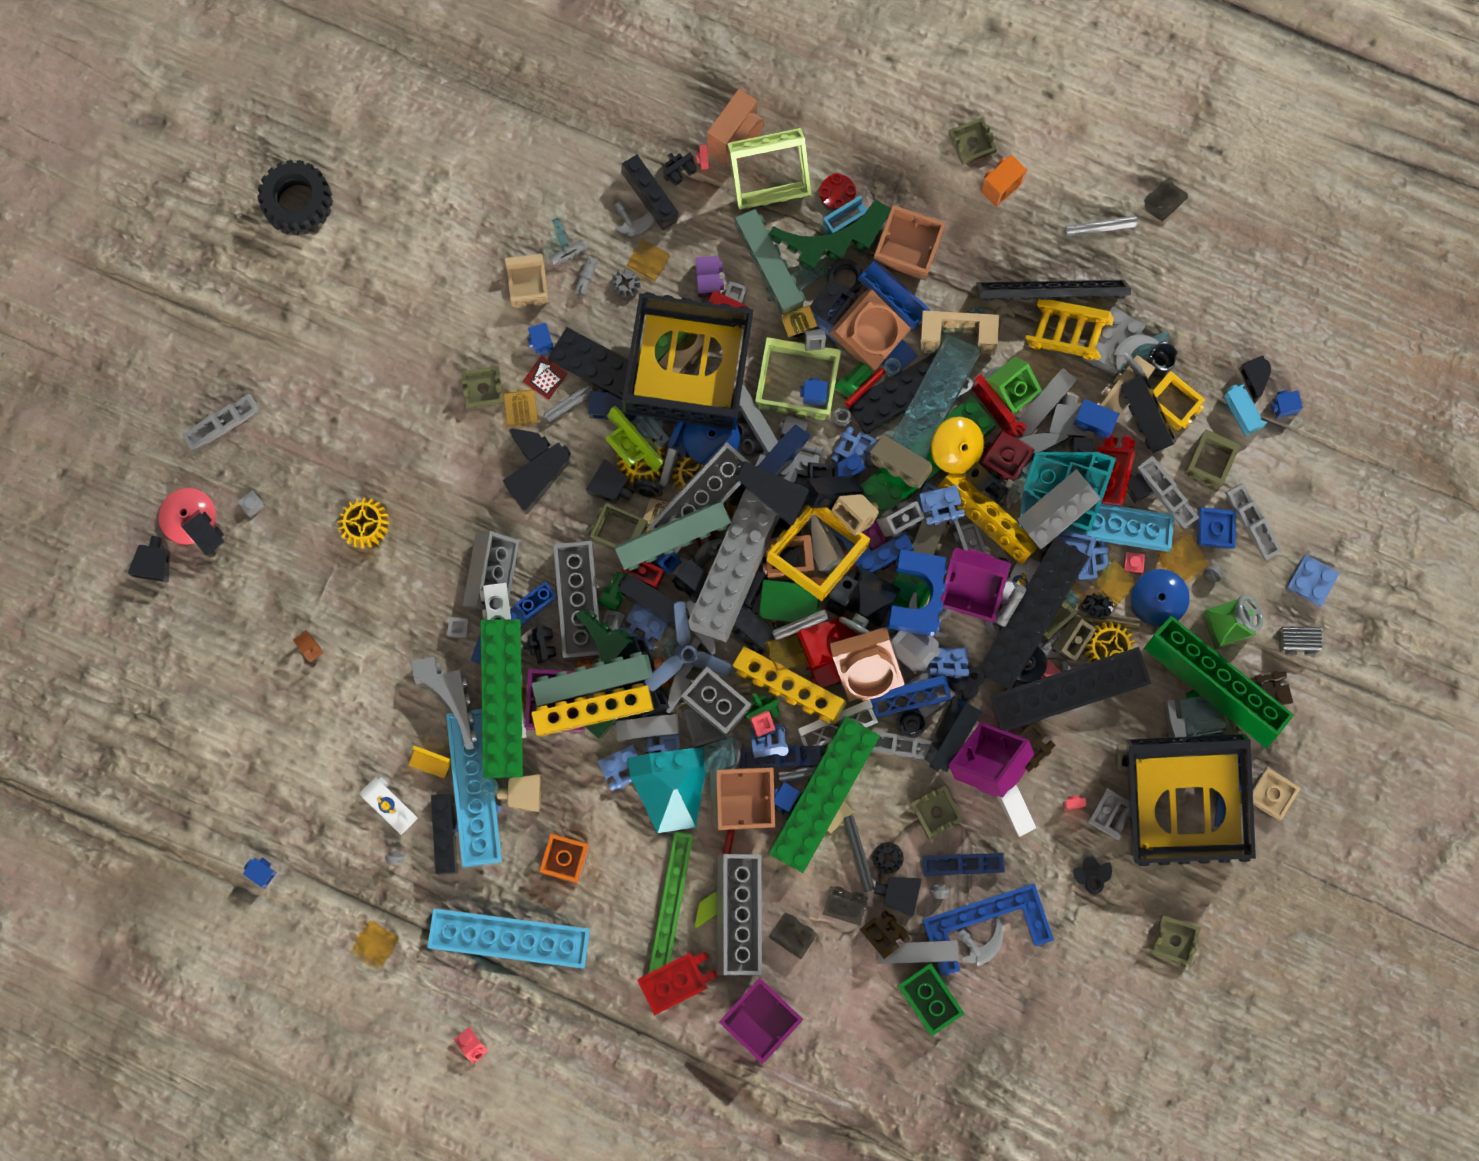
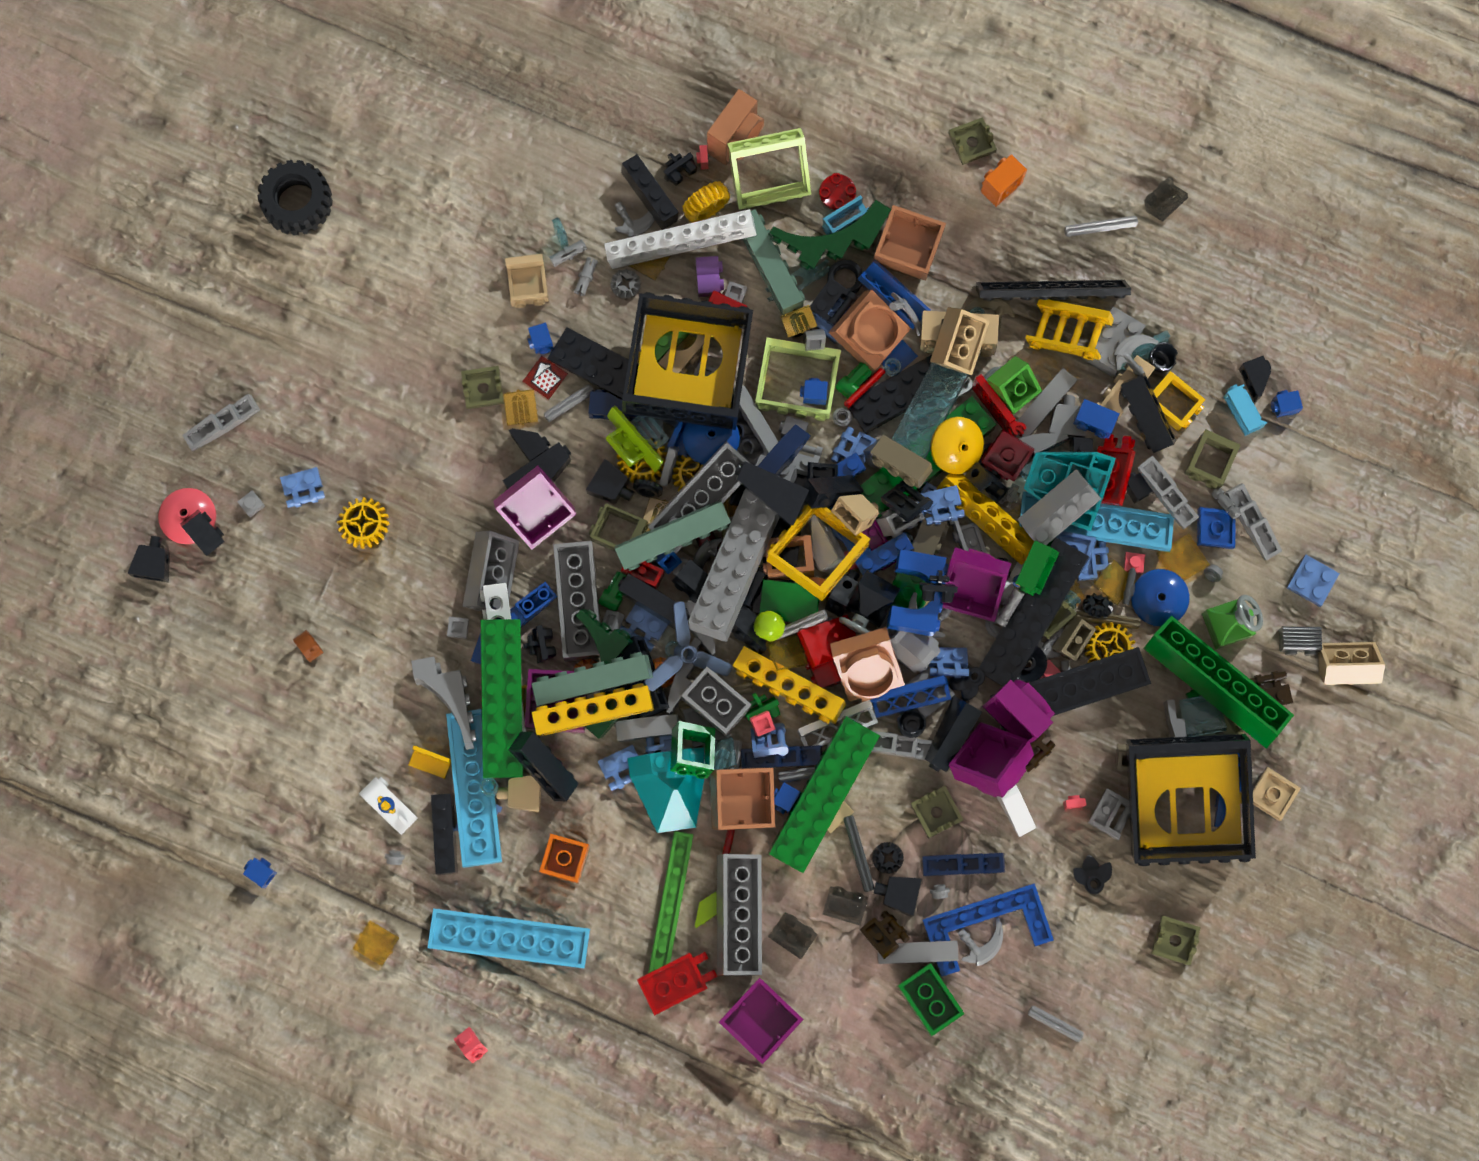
(301, 482): none -> medium blue plate
(534, 507): none -> container
(543, 766): none -> black brick
(680, 239): none -> white brick
(697, 733): none -> green window
(706, 202): none -> yellow gear
(769, 626): none -> lime hair
(901, 303): none -> light grey piece
(904, 505): none -> black plate
(947, 590): none -> black hips
(959, 340): none -> tan slope
(1020, 710): none -> magenta container
(1037, 568): none -> green window
(1055, 1023): none -> light grey axle
(1130, 587): none -> dark grey piece
(1226, 503): none -> light grey axle
(1350, 663): none -> tan slope

